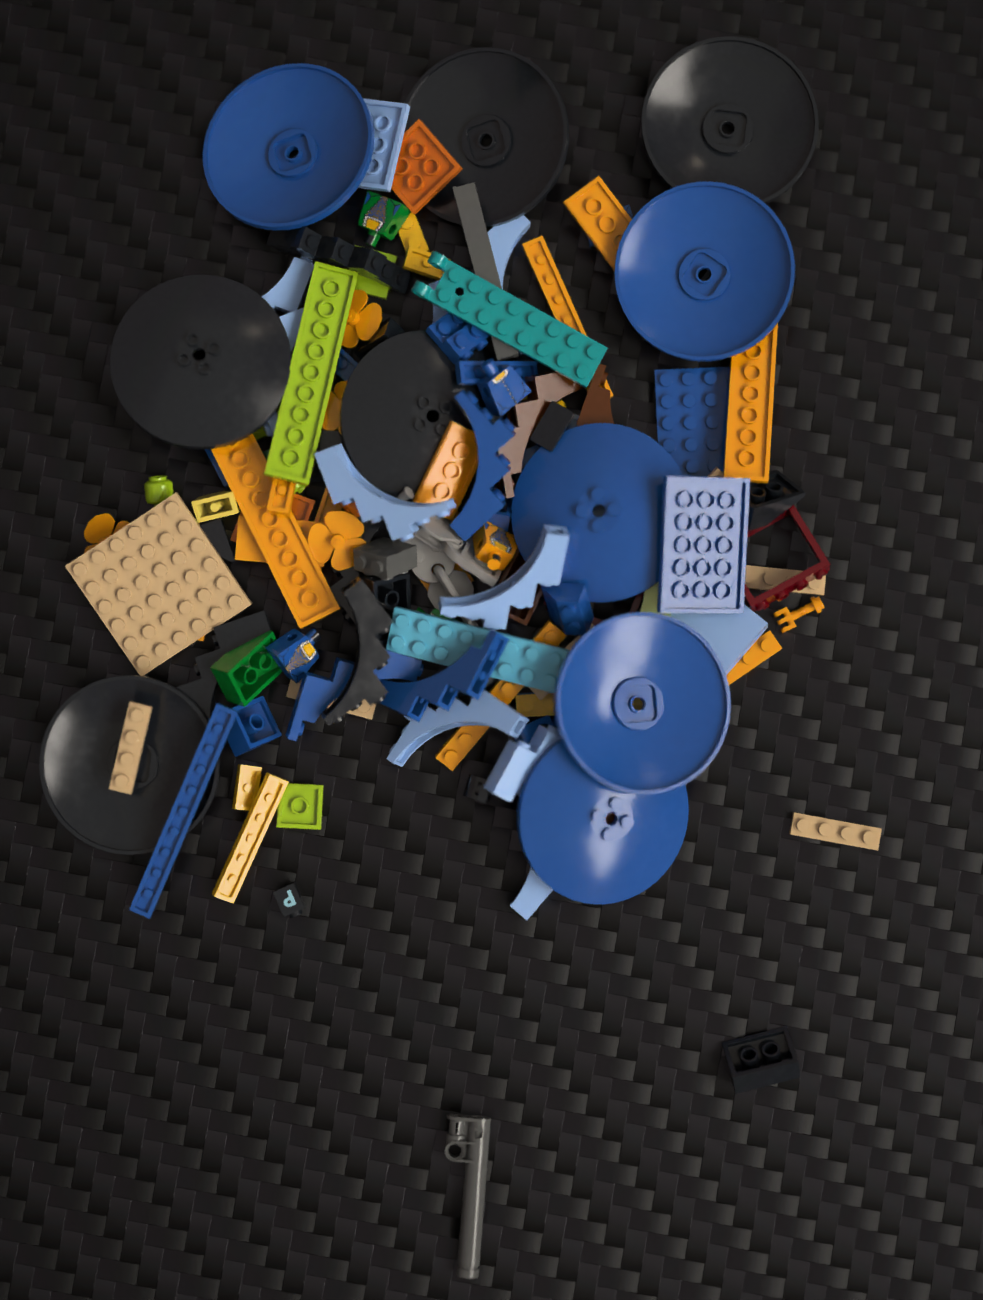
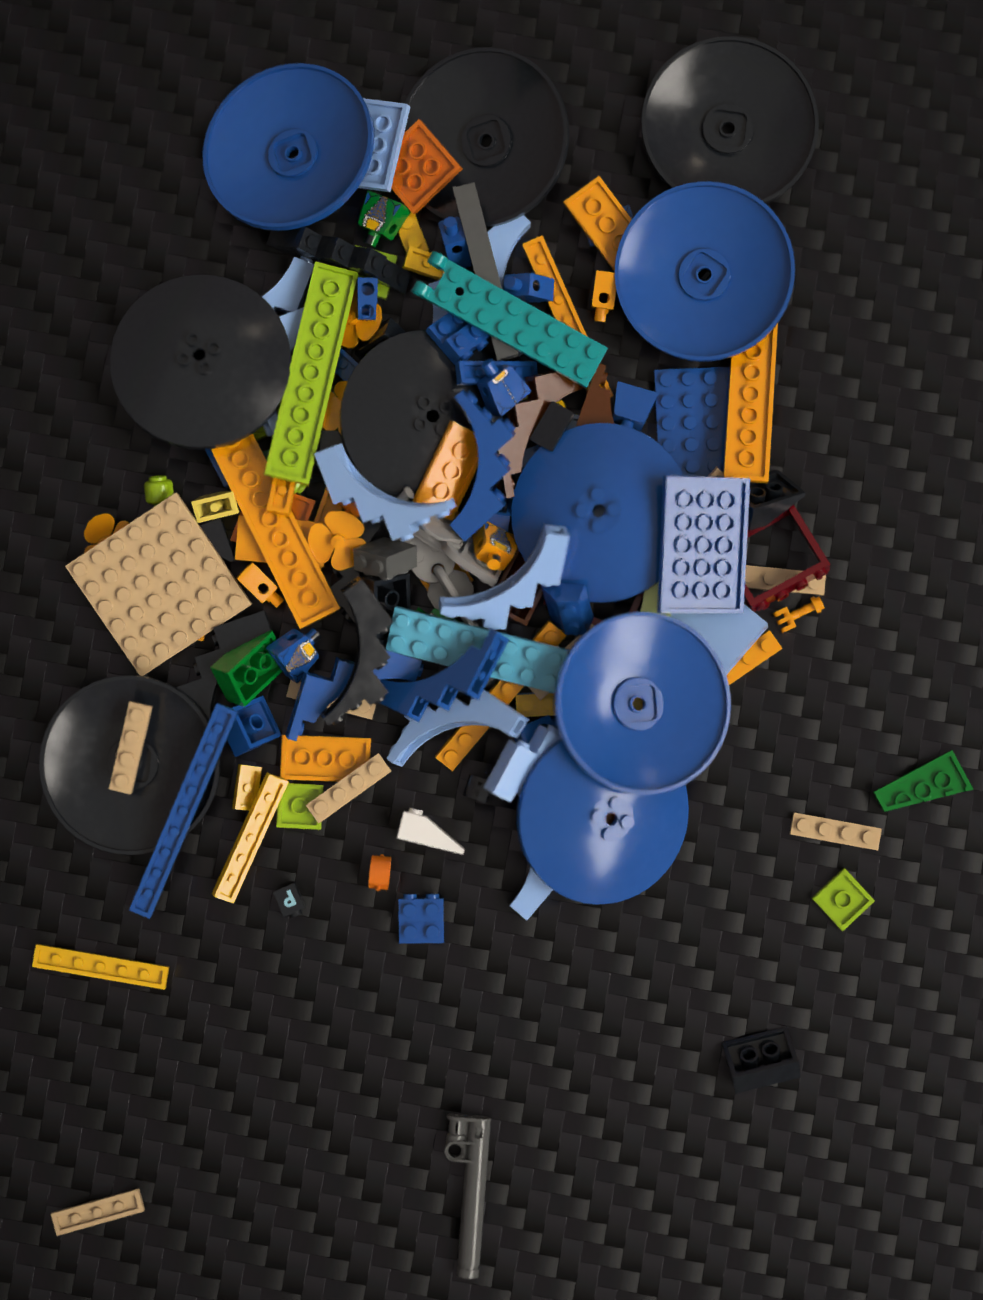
(97, 1211): none -> tan plate
(100, 966): none -> yellow plate
(252, 577): none -> light orange torso
(322, 757): none -> light orange tile
(348, 788): none -> tan plate
(366, 298): none -> blue leg
(379, 872): none -> orange piece
(421, 919): none -> blue plate
(422, 830): none -> white slope
(453, 235): none -> blue torso
(522, 287): none -> blue torso
(606, 285): none -> light orange torso
(632, 405): none -> blue torso
(843, 899): none -> lime tile
(928, 782): none -> green wing

